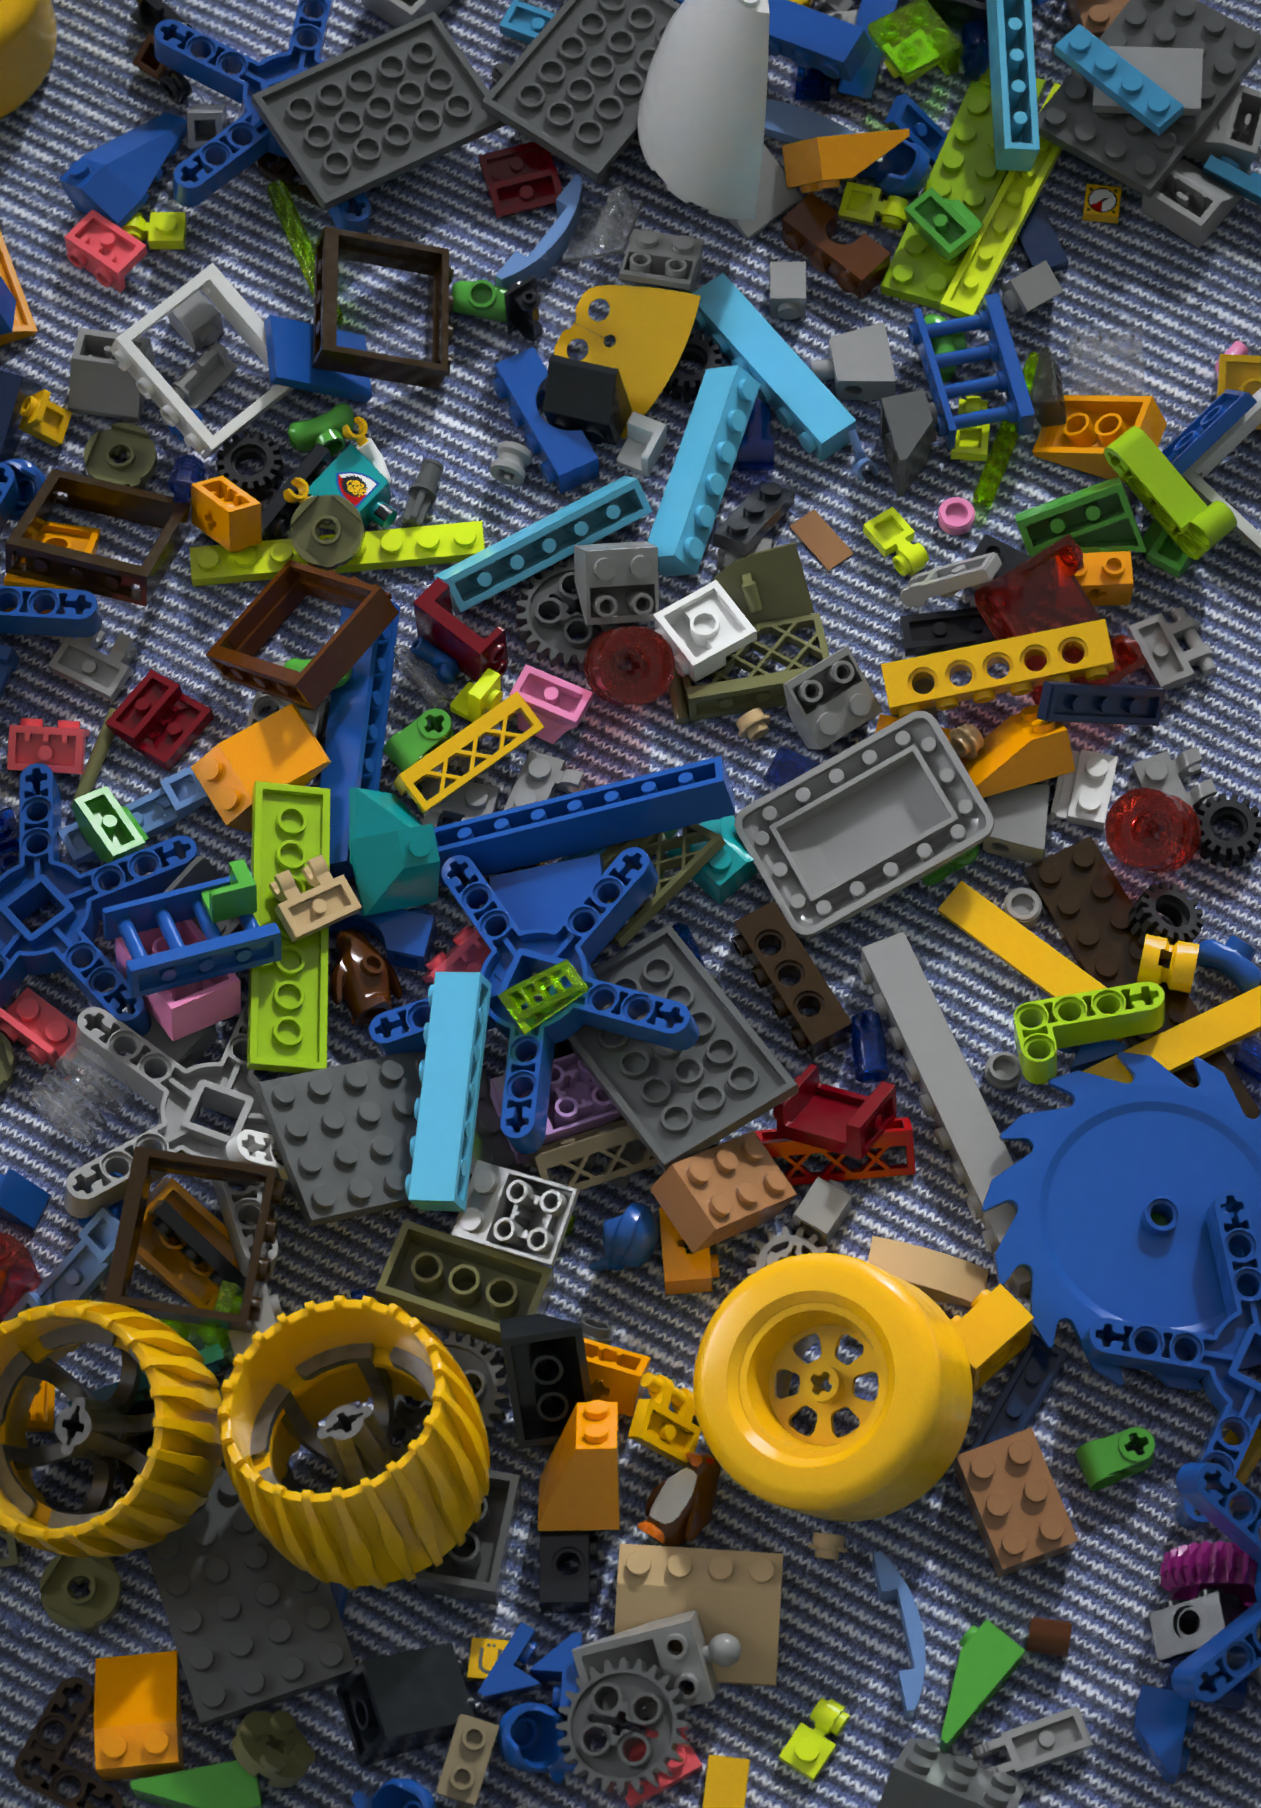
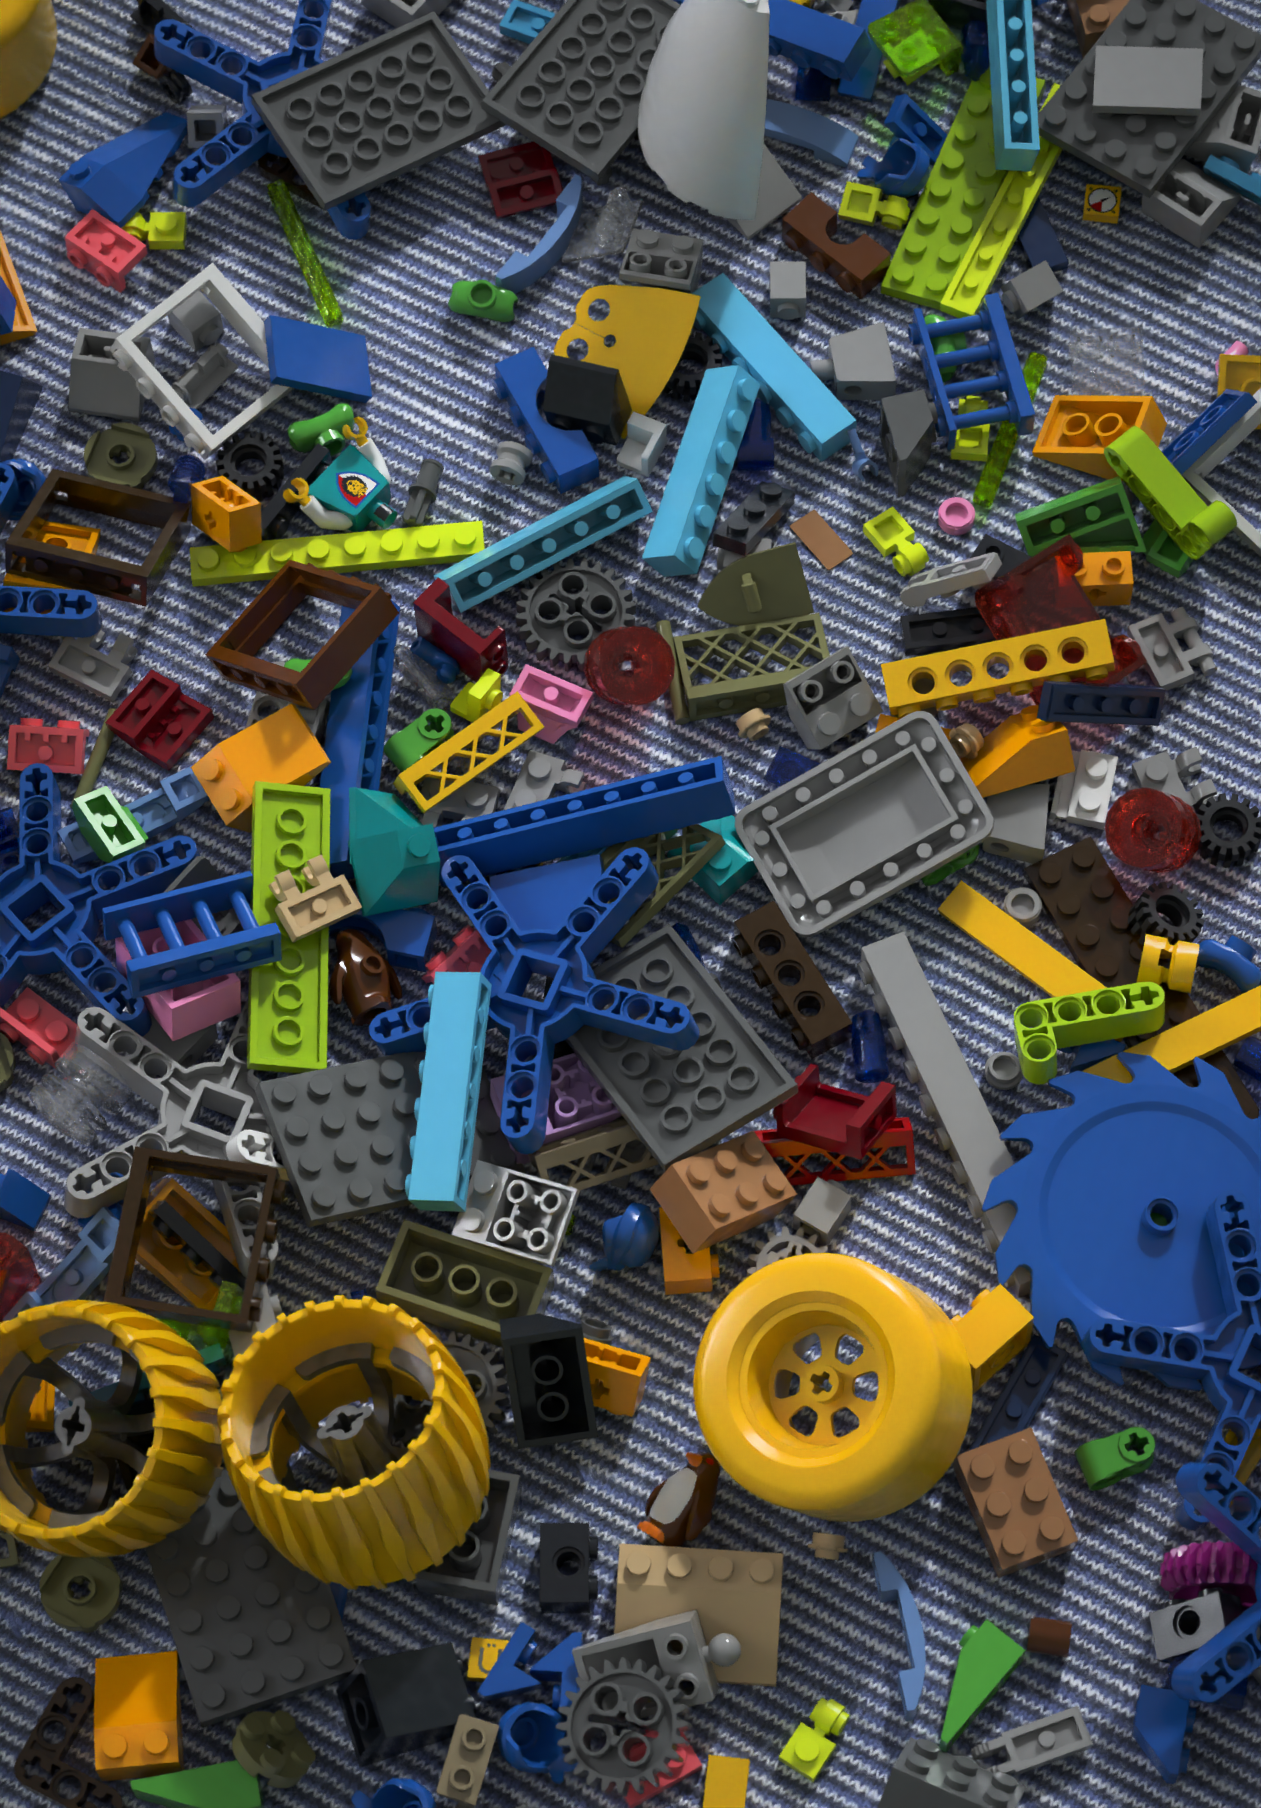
(44, 418): yellow bracket -> none
(233, 899): bright green panel -> none
(327, 510): olive plate -> none
(393, 254): dark brown window -> none
(523, 309): black hinge -> none
(541, 1011): clear neon green slope -> none
(583, 1472): light orange slope -> none
(617, 582): light grey slope -> none
(659, 1428): yellow plate -> none
(703, 630): white plate -> none
(826, 160): light orange slope -> none
(933, 1272): tan slope -> none
(943, 223): bright green slope -> none
(1048, 391): clear smoke slope -> none
(1119, 79): dark azure plate -> none

